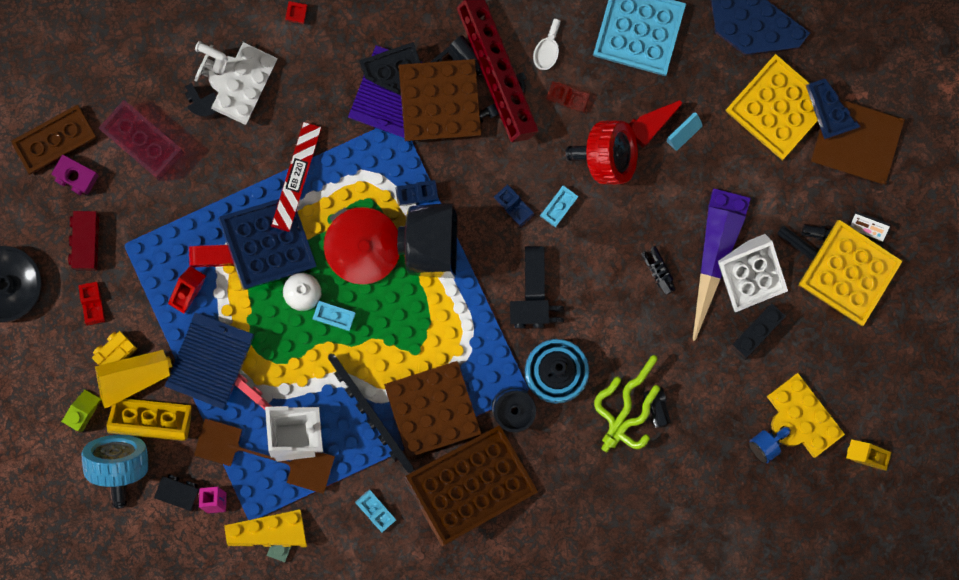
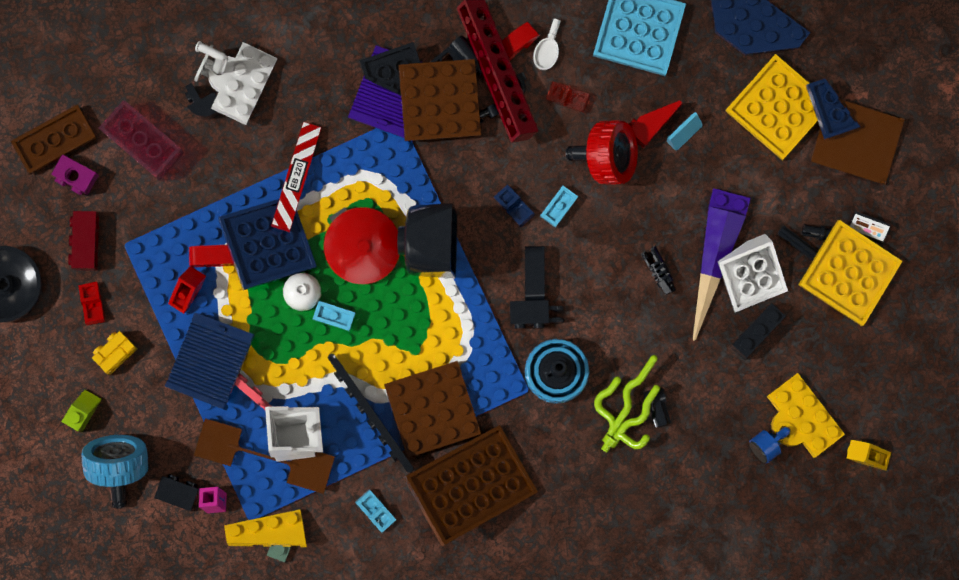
(128, 376): yellow slope -> none
(150, 419): yellow brick -> none
(296, 12): red plate -> none
(416, 193): dark blue slope -> none
(505, 401): black wheel -> none
(519, 39): none -> red slope

